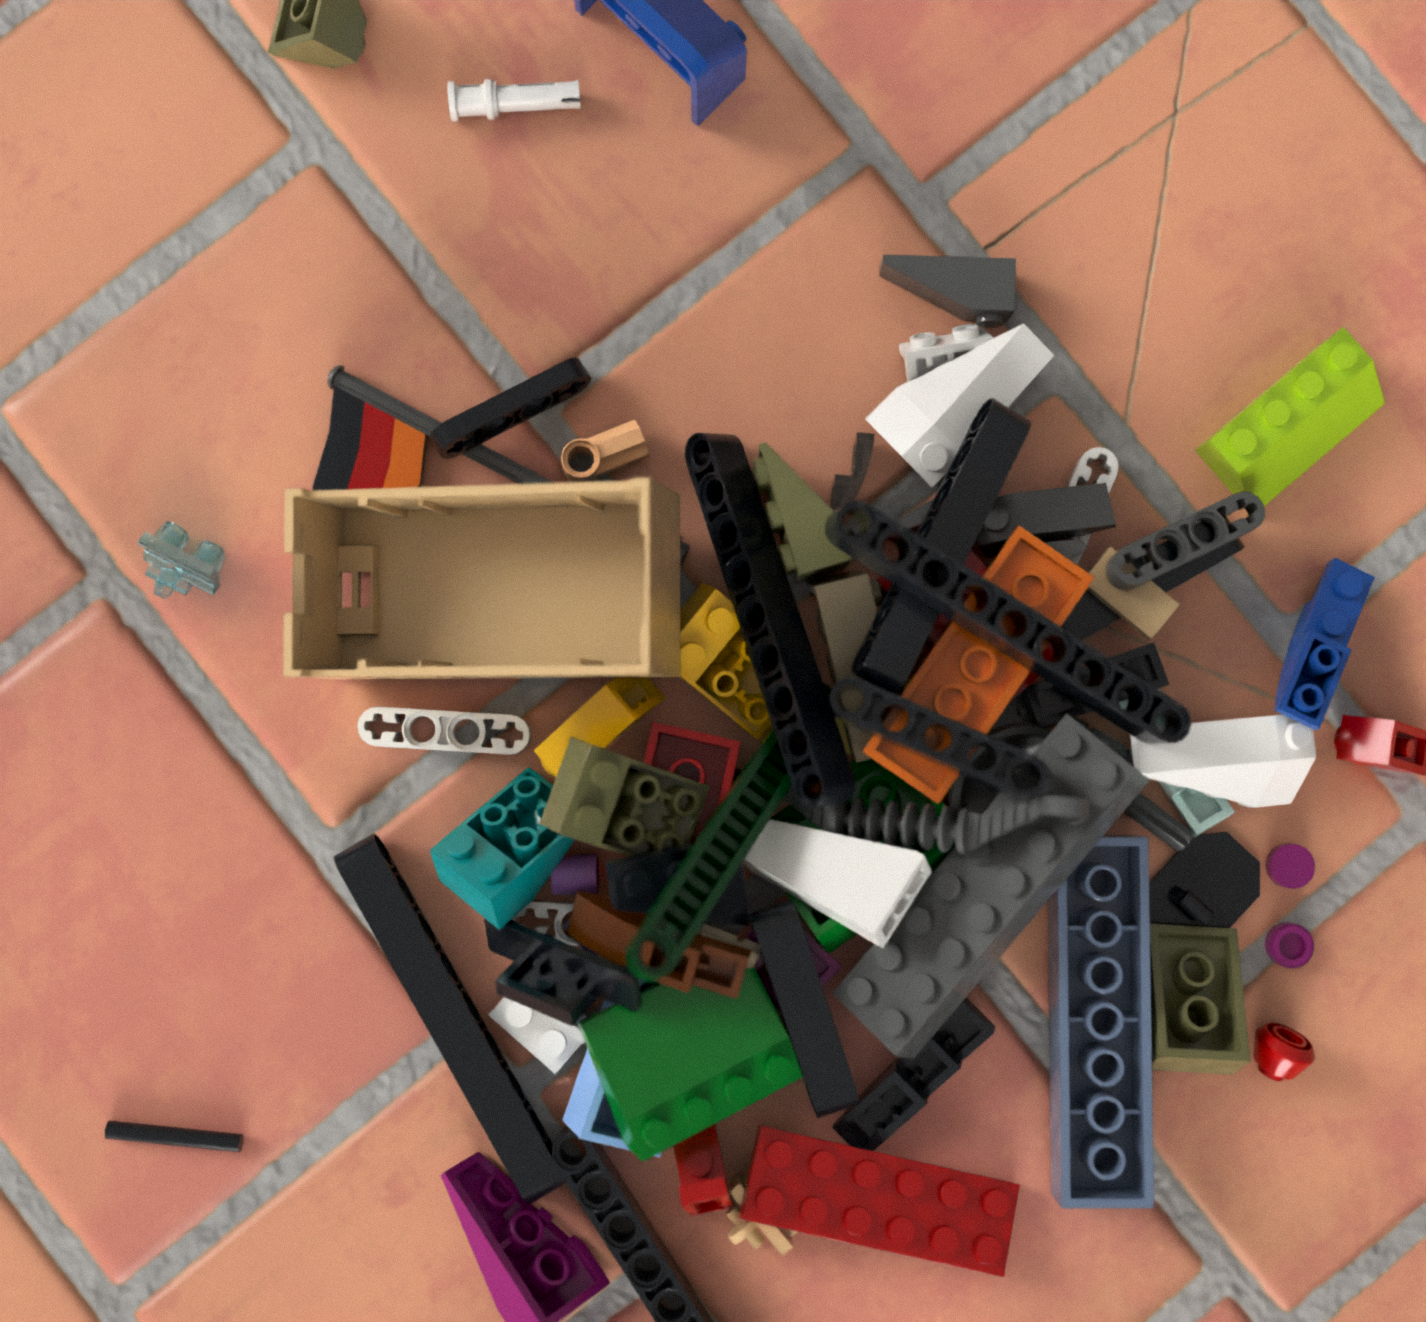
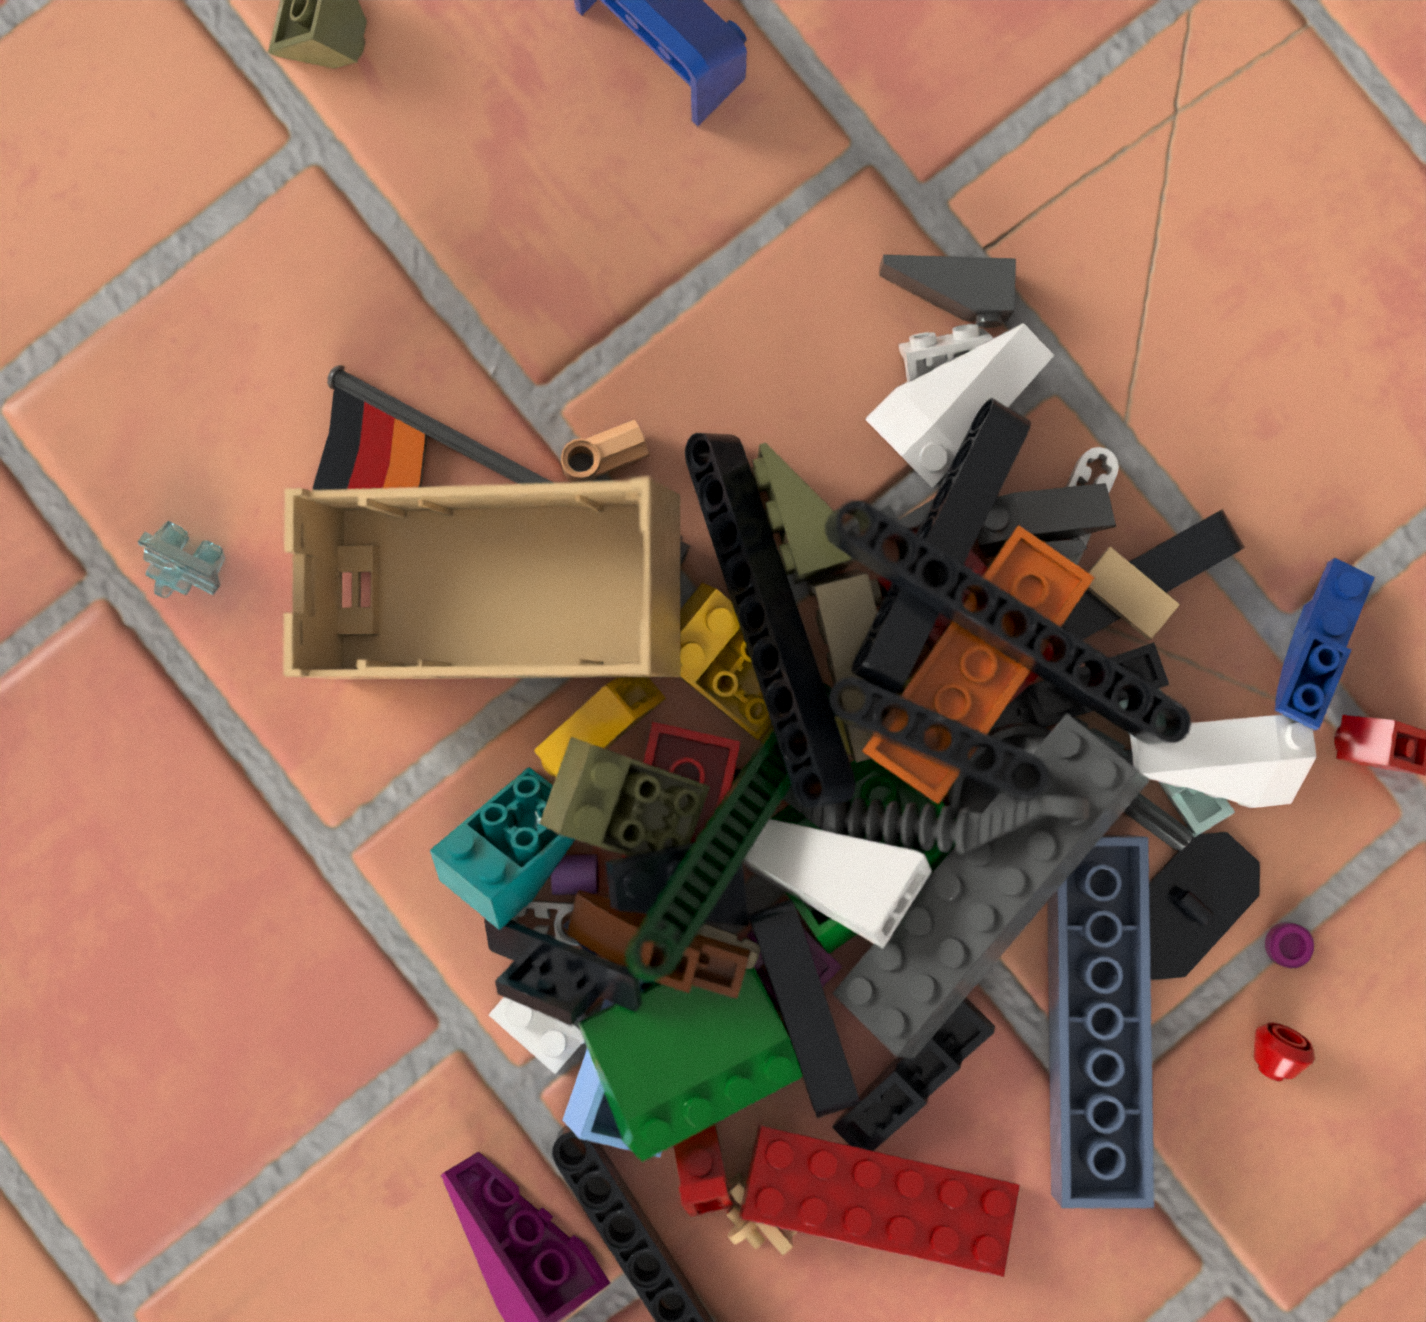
(174, 1136): black bar -> none
(445, 727): white beam -> none
(450, 1017): black beam -> none
(491, 99): white pin -> none
(510, 408): black beam -> none
(847, 487): clear smoke slope -> none
(1186, 542): dark grey beam -> none
(1197, 1000): olive slope -> none
(1290, 865): magenta tile -> none
(1296, 419): lime slope -> none

